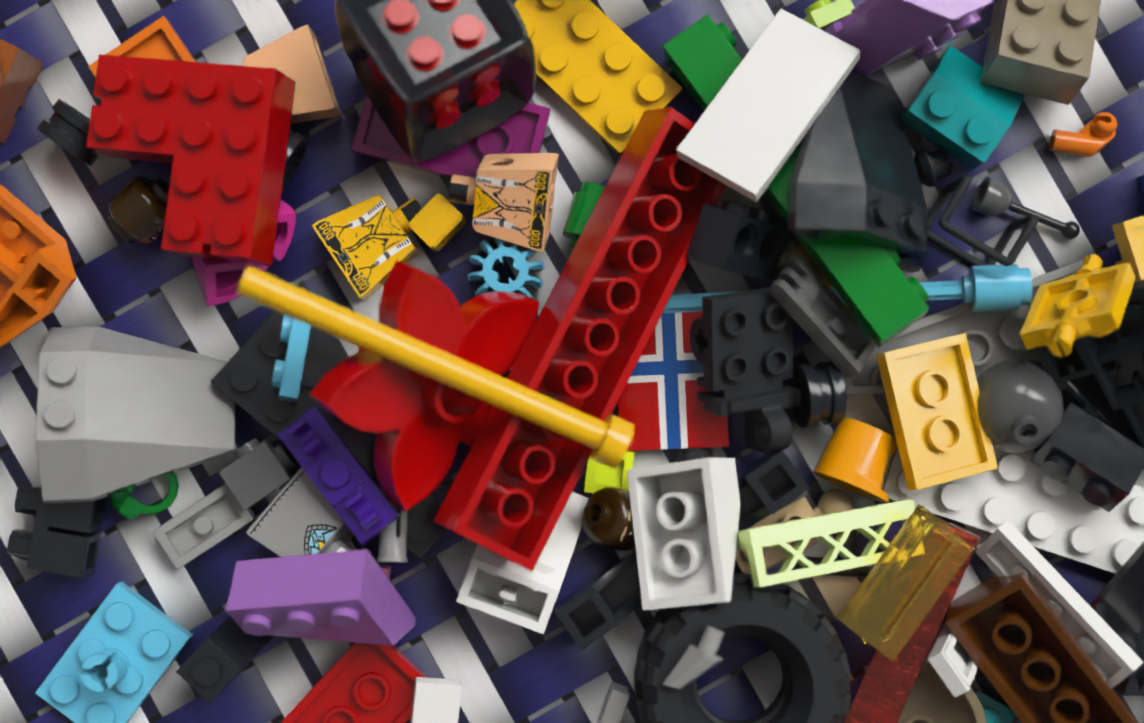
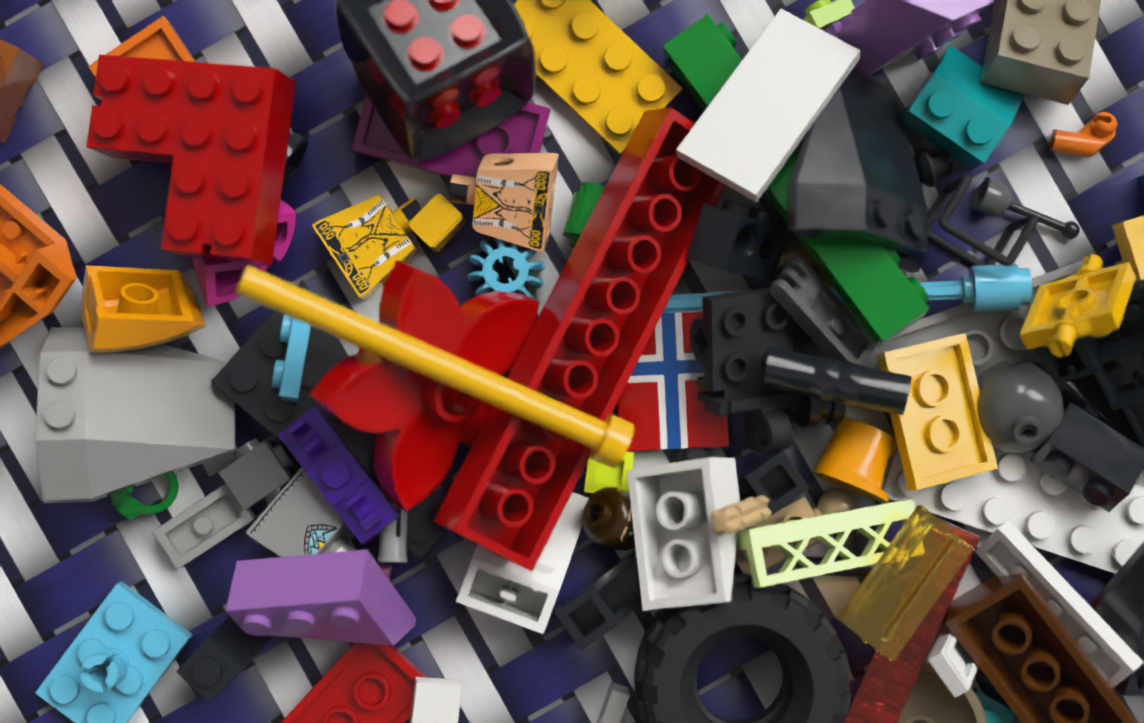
(54, 548): black hips -> none
(69, 130): black wheel -> none
(136, 308): none -> light orange slope
(139, 210): dark brown head -> none
(301, 60): light nougat torso -> none
(697, 659): light grey bar -> none
(740, 515): none -> tan axle
(837, 381): none -> black axle

